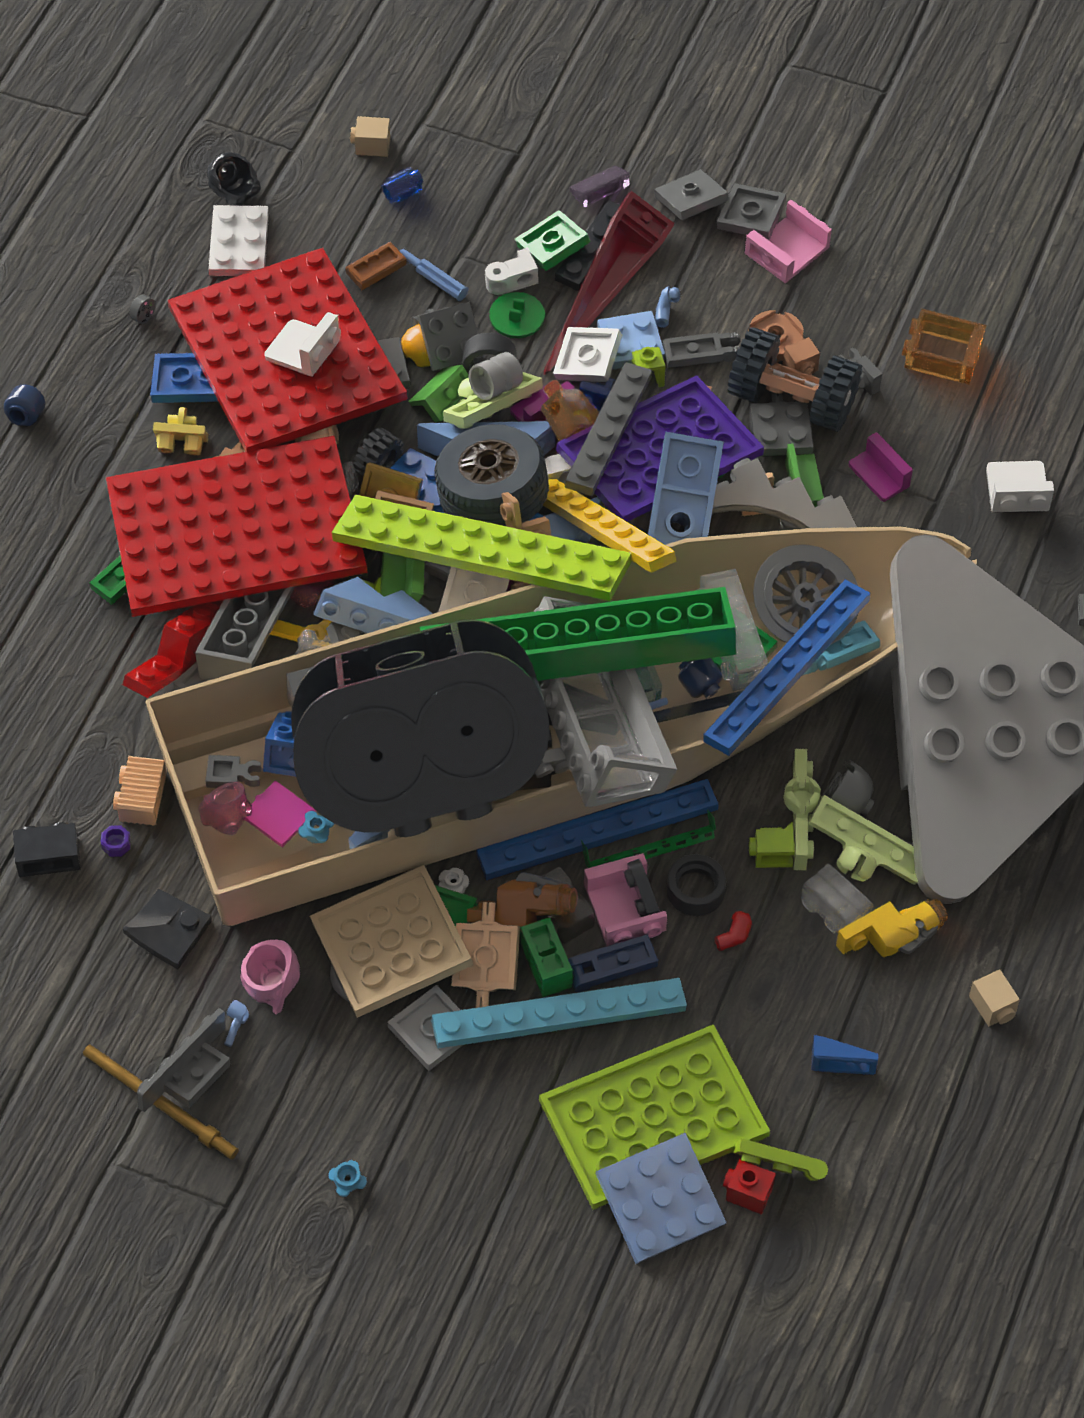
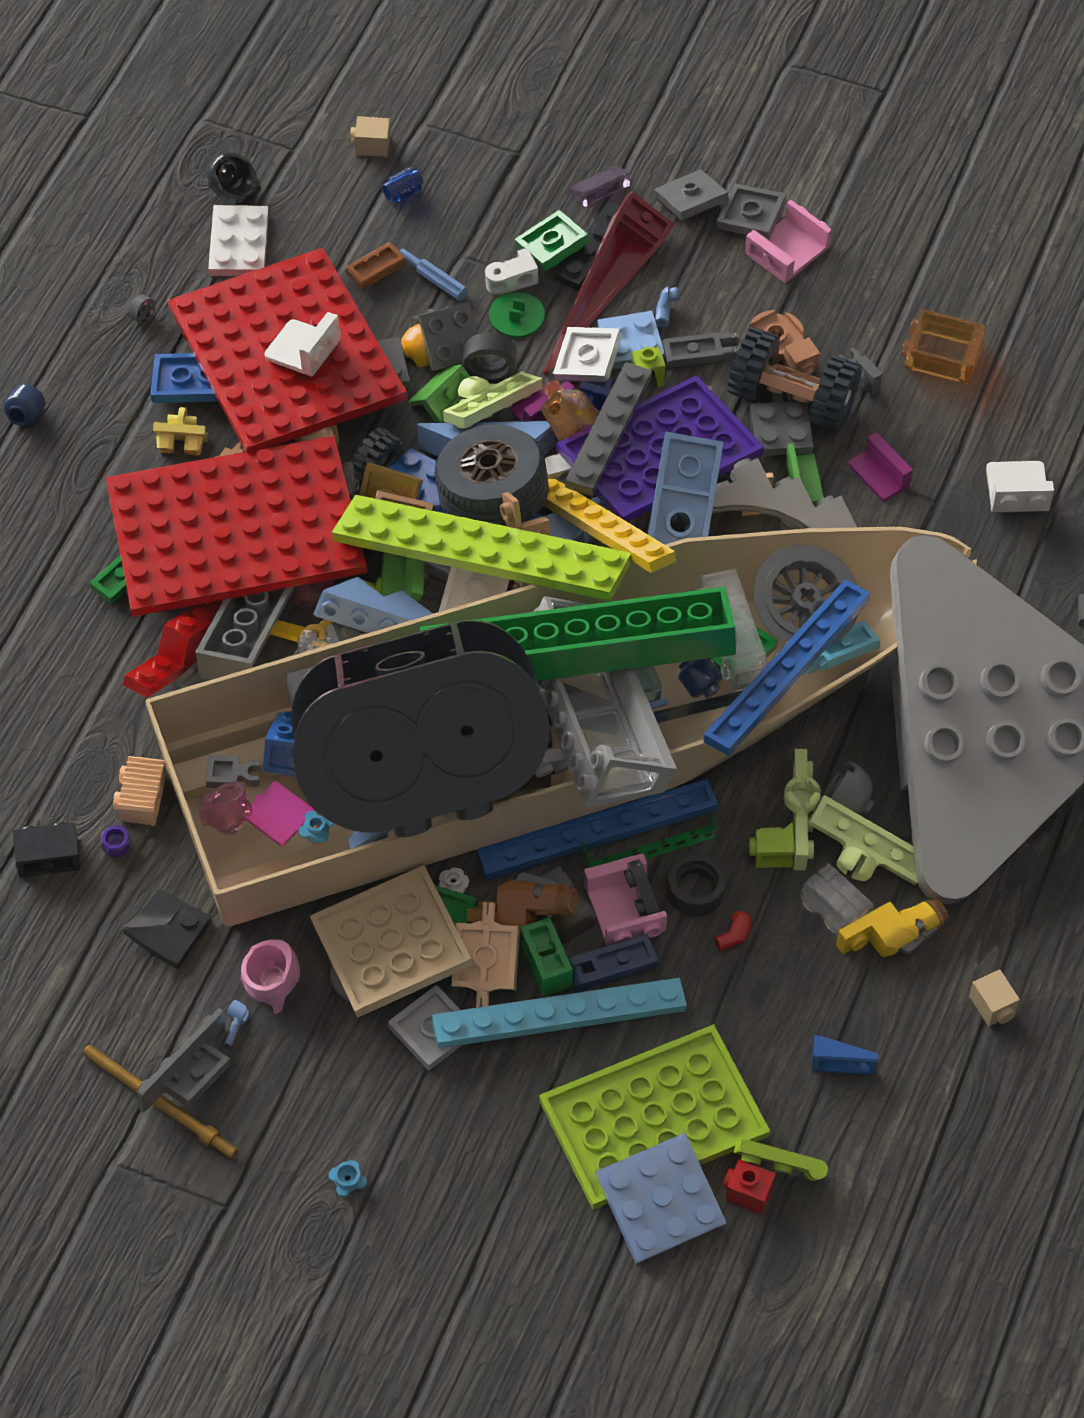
(495, 376): light grey wheel -> none

